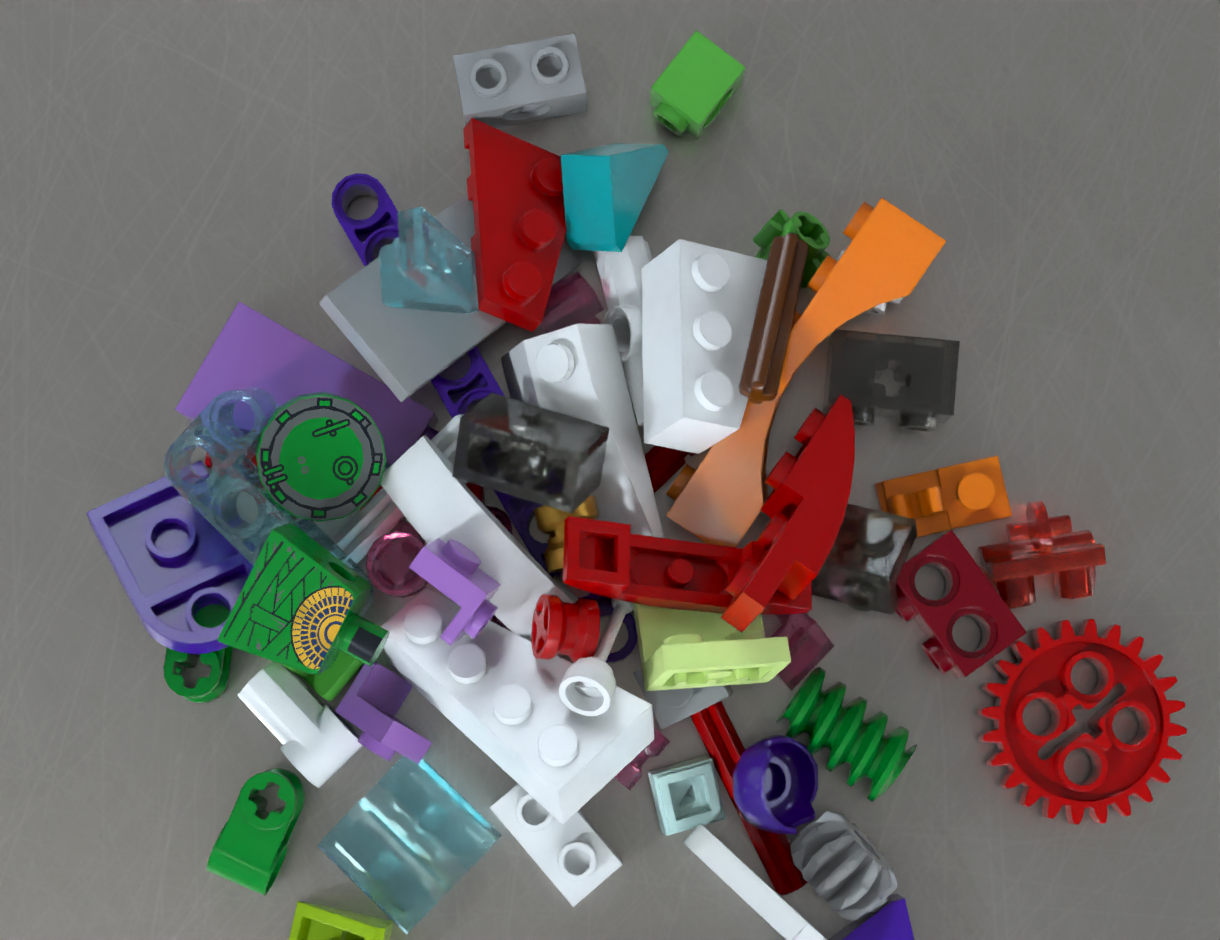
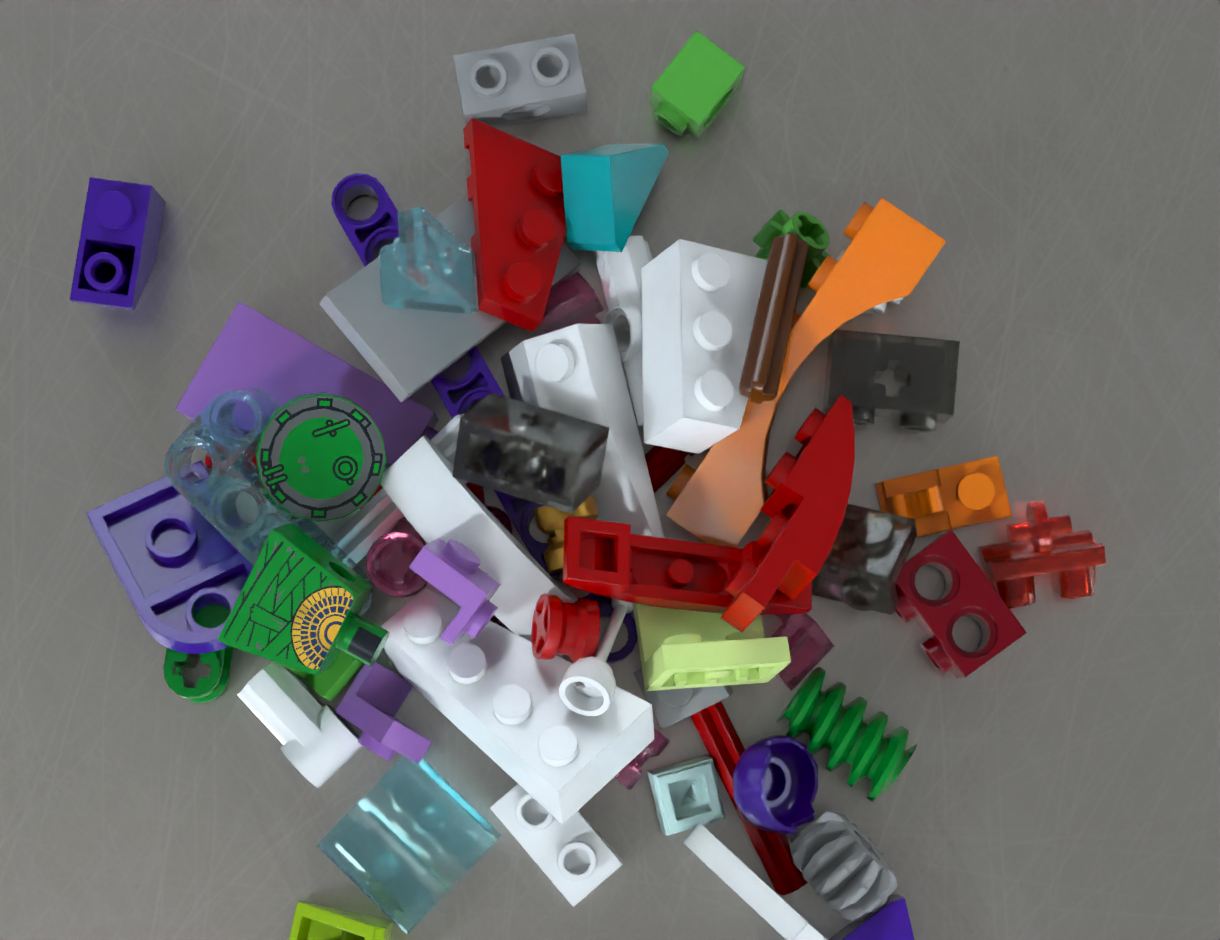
(117, 243): none -> dark purple slope
(253, 839): green piece -> none
(1116, 766): red gear -> none

